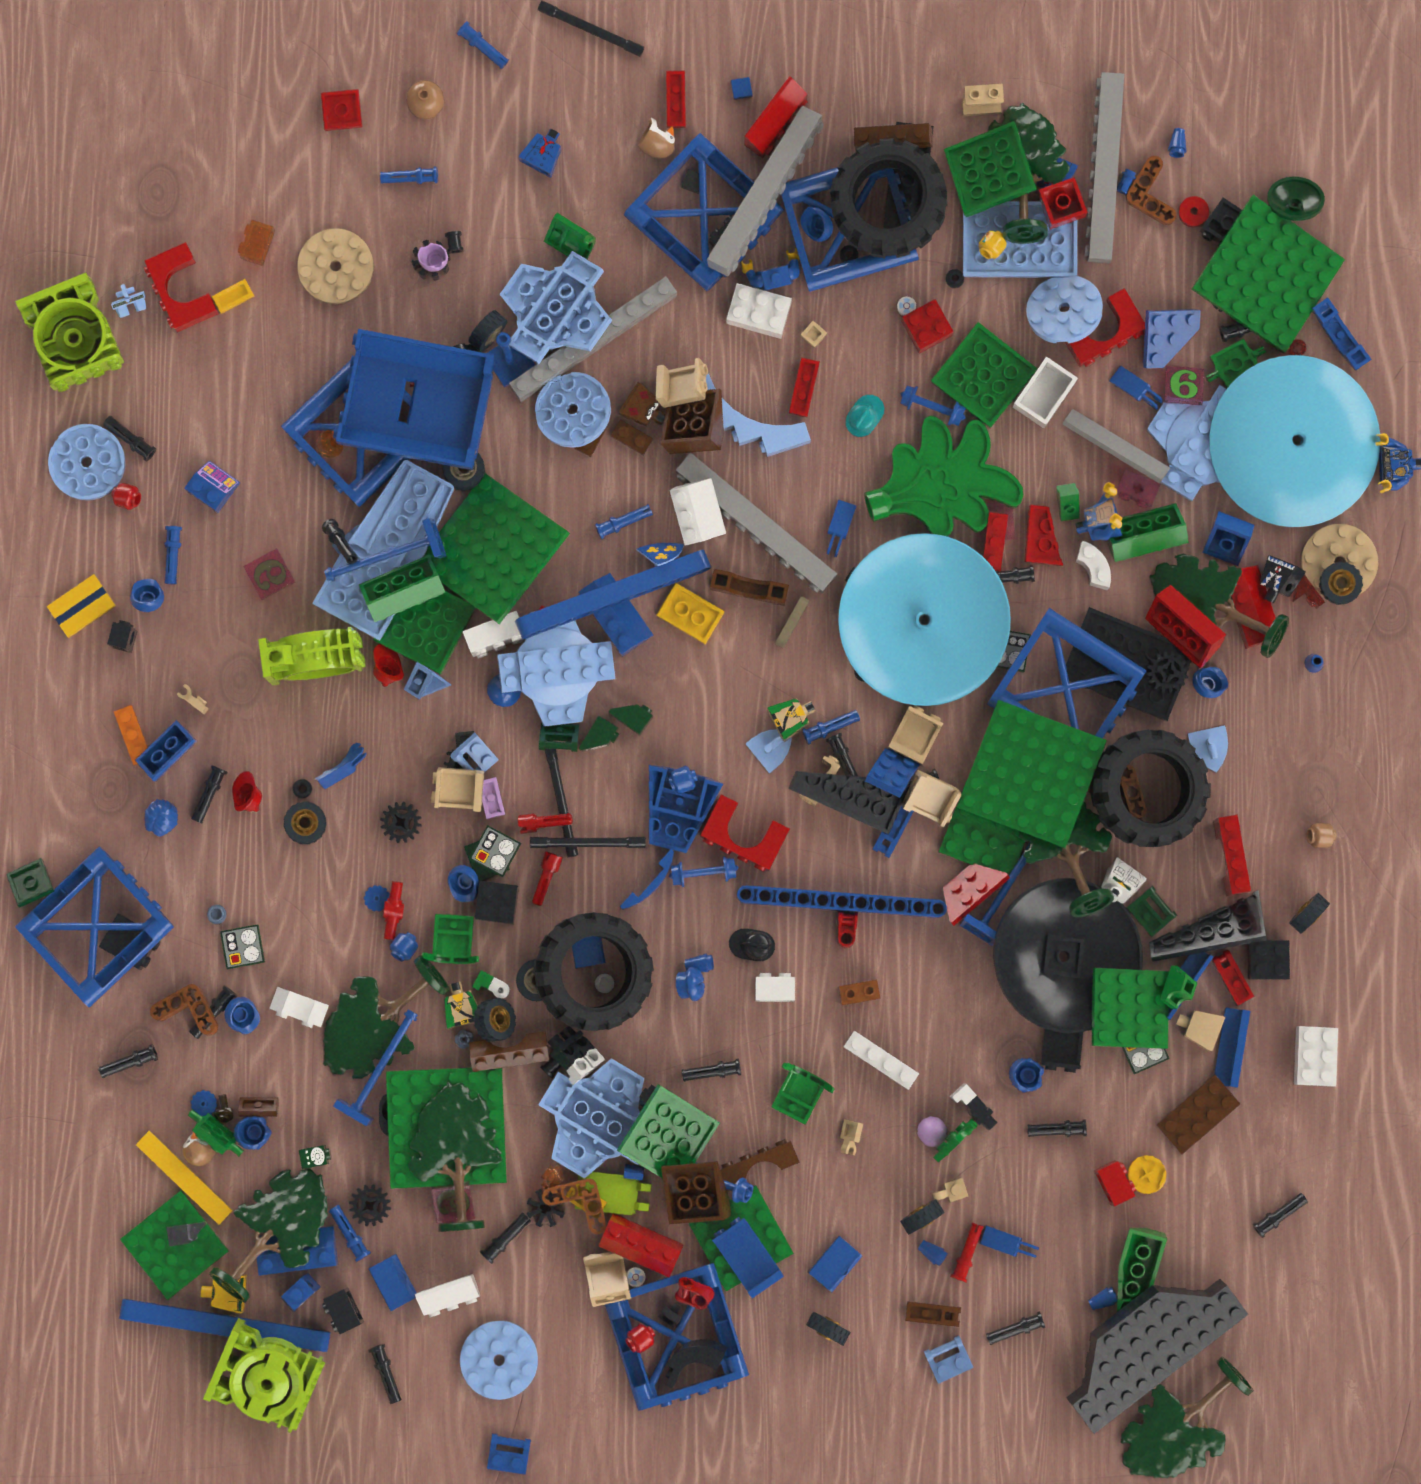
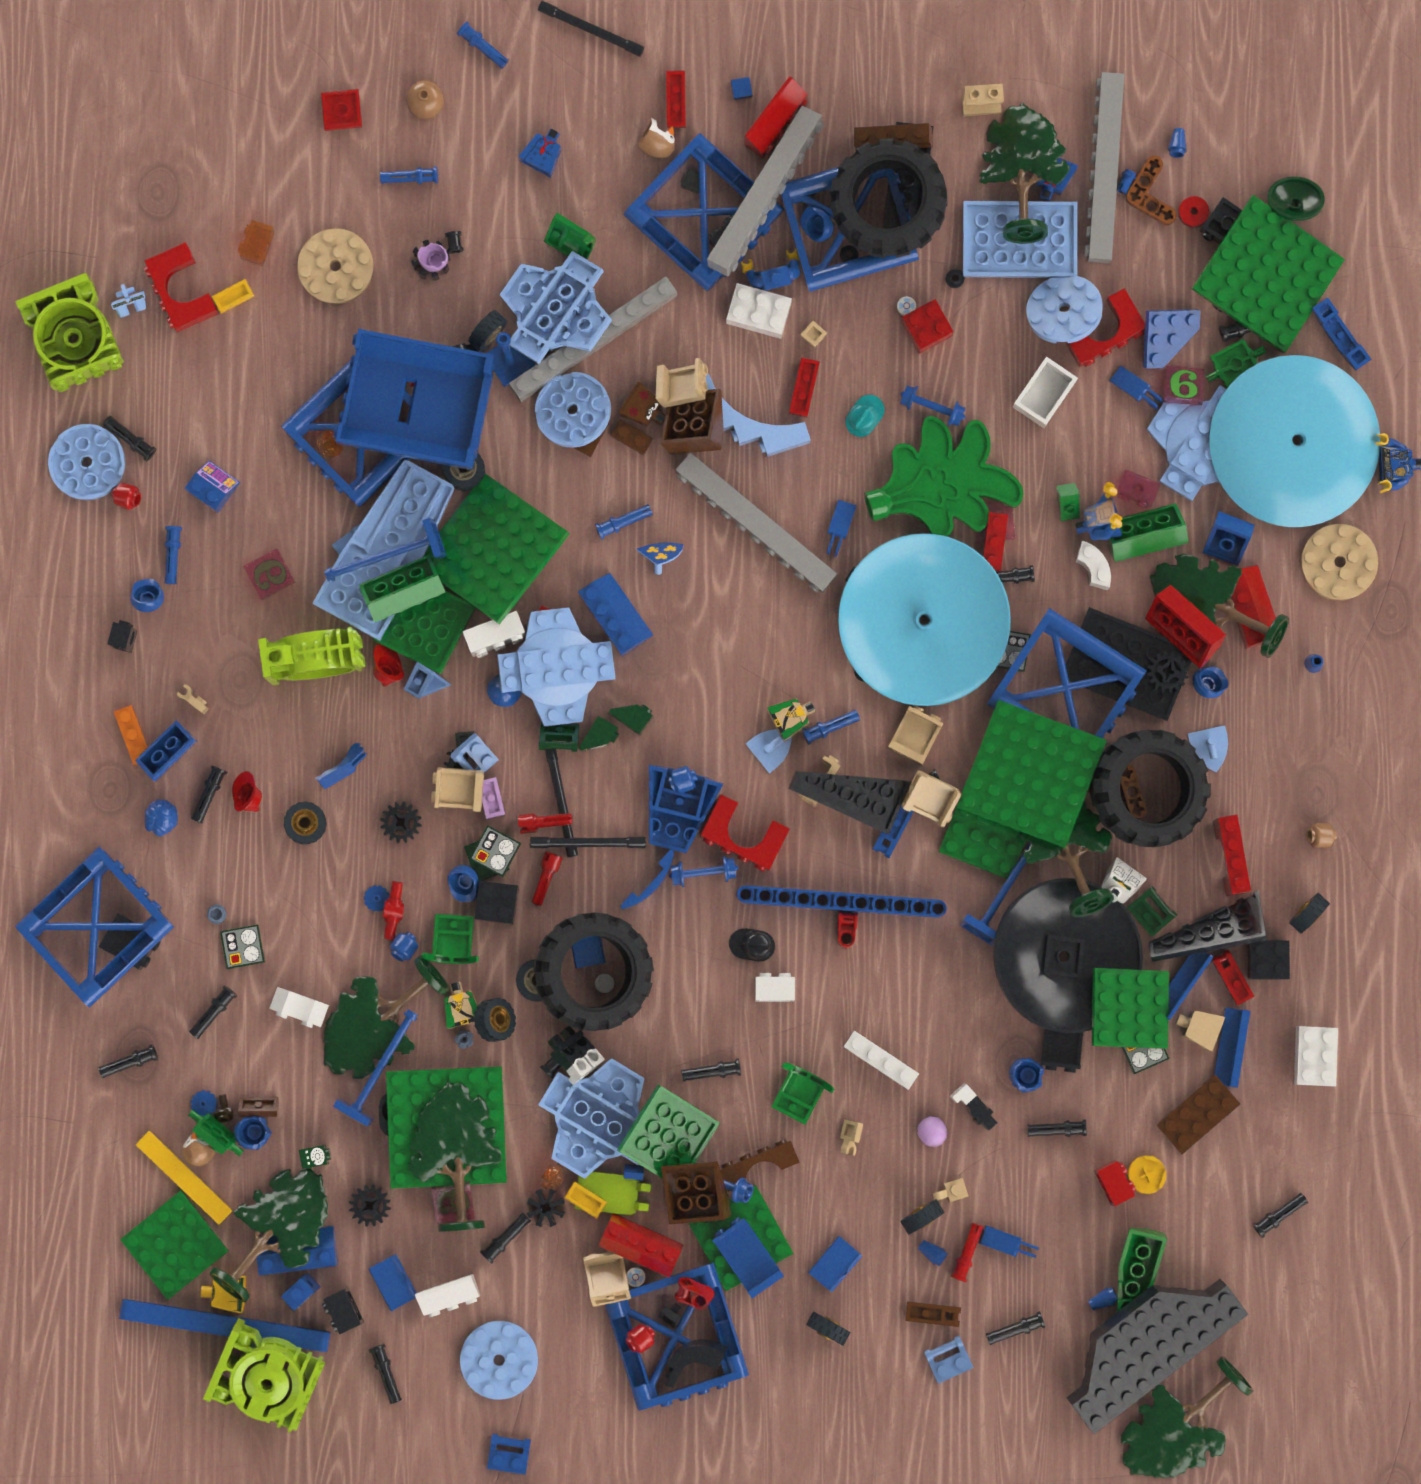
(30, 882): dark green tile -> none
(81, 606): yellow tile -> none
(184, 1233): slope -> none
(186, 1001): dark orange beam -> none
(242, 1015): blue hat -> none
(301, 782): black plate -> none
(337, 537): black pin -> none
(353, 1241): blue pin -> none
(498, 987): leg -> none
(530, 1050): reddish brown arch -> none
(586, 1197): dark orange beam -> none
(612, 594): blue beam -> none
(646, 1093): black plate -> none
(690, 613): yellow tile -> none
(690, 984): blue piece -> none
(697, 511): white slope -> none
(702, 962): blue cone -> none
(749, 588): reddish brown arch -> none
(792, 622): dark tan beam -> none
(839, 749): black pin -> none
(859, 992): dark orange brick -> none
(892, 772): blue plate -> none
(954, 1139): green plate -> none
(971, 889): wing -> none
(984, 375): green plate -> none
(990, 169): green plate -> none
(992, 244): yellow head -> none
(1040, 538): red wing -> none
(1062, 203): red slope -> none
(1116, 446): light grey tile -> none
(1177, 988): green brick -> none
(1280, 578): black torso -> none
(1298, 342): clear red bush -> none
(1305, 587): clear red slope -> none
(1332, 591): black wheel -> none

